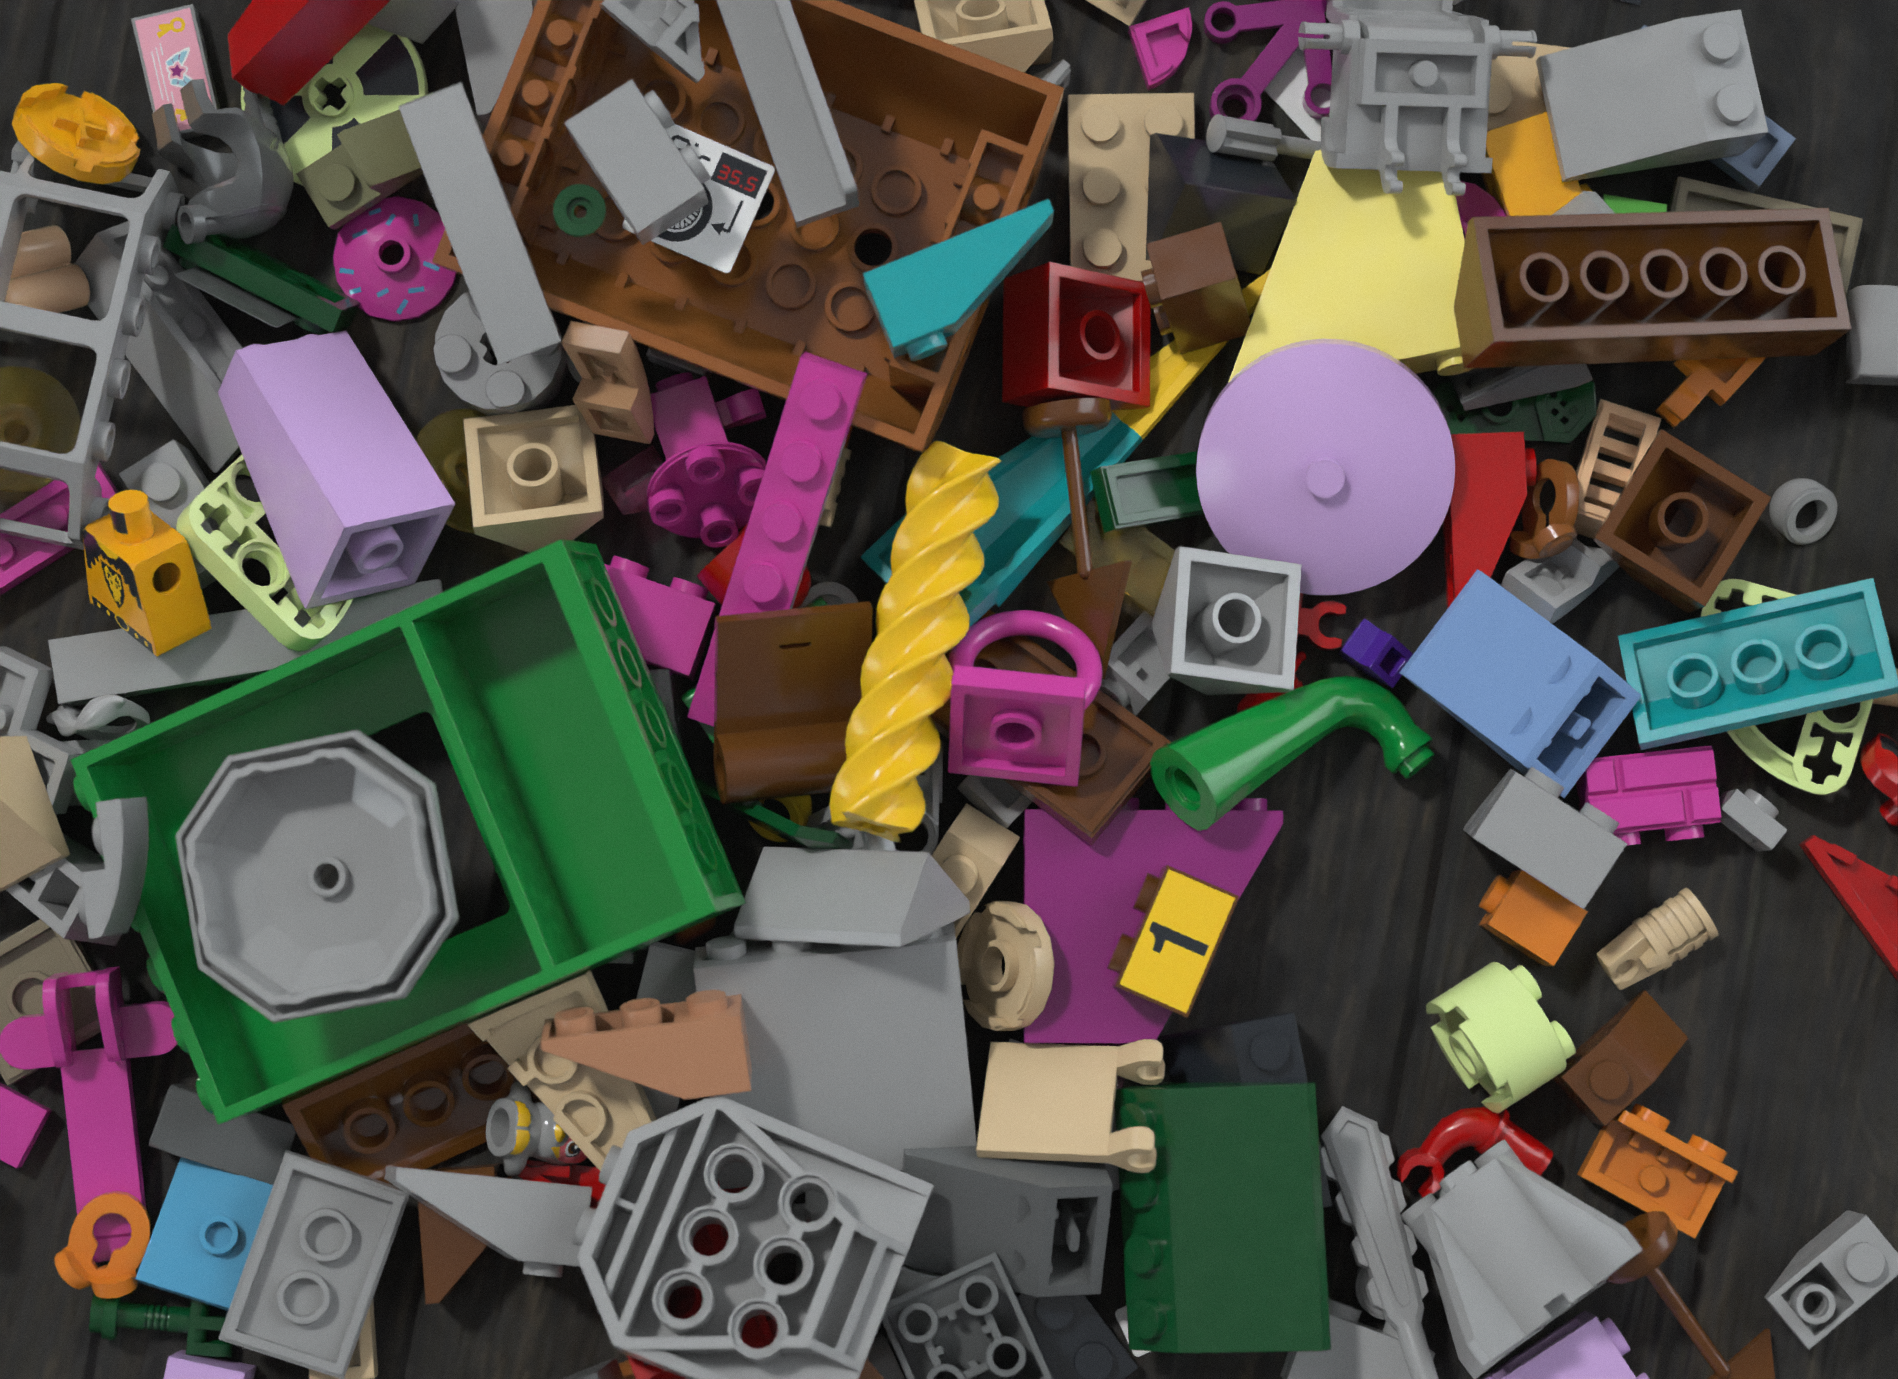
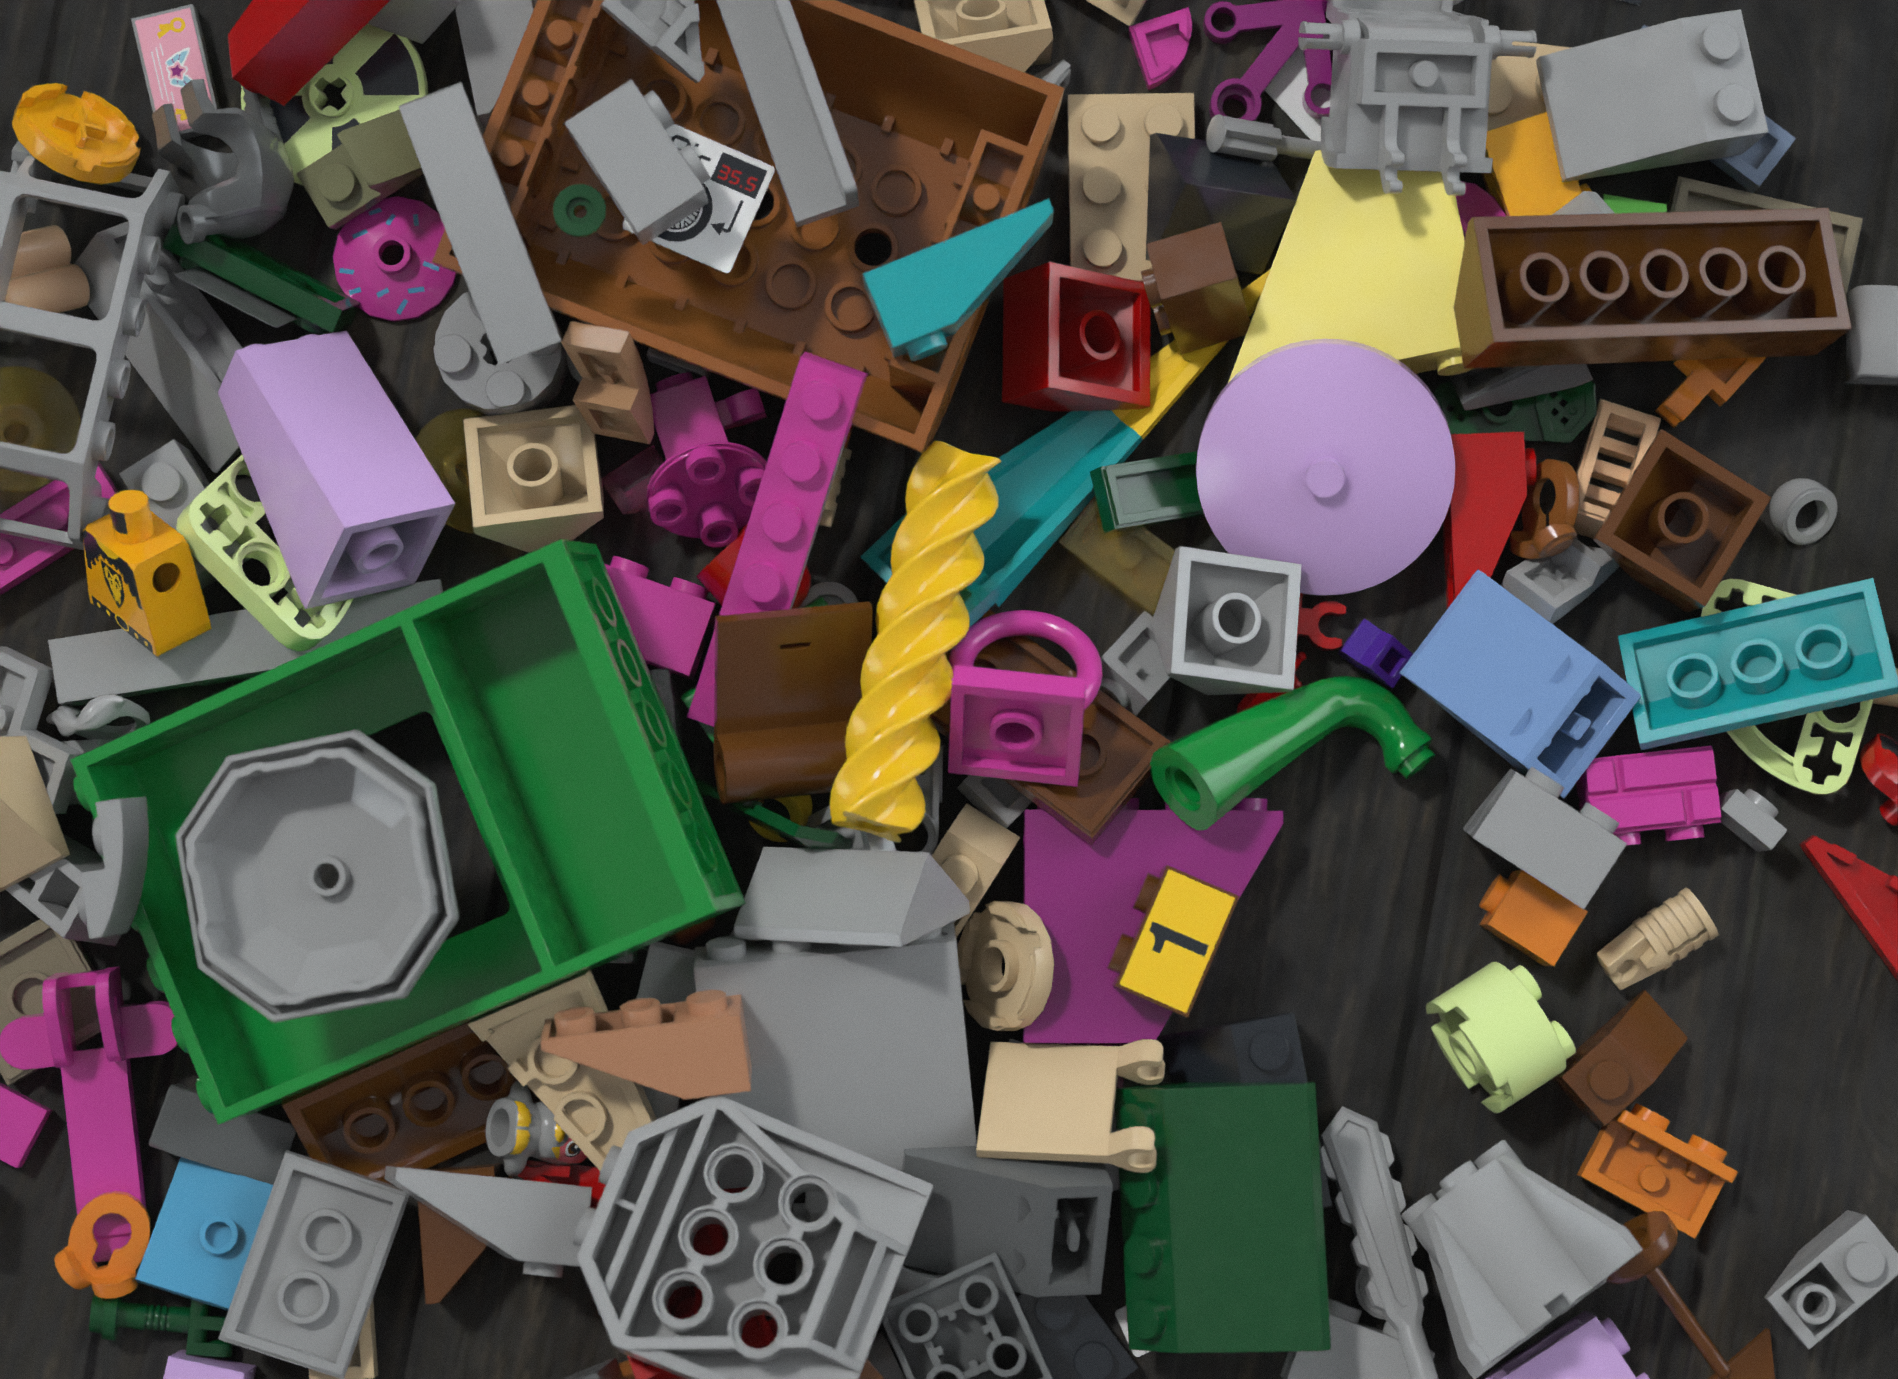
(1096, 595): reddish brown piece -> none
(1473, 1128): red piece -> none

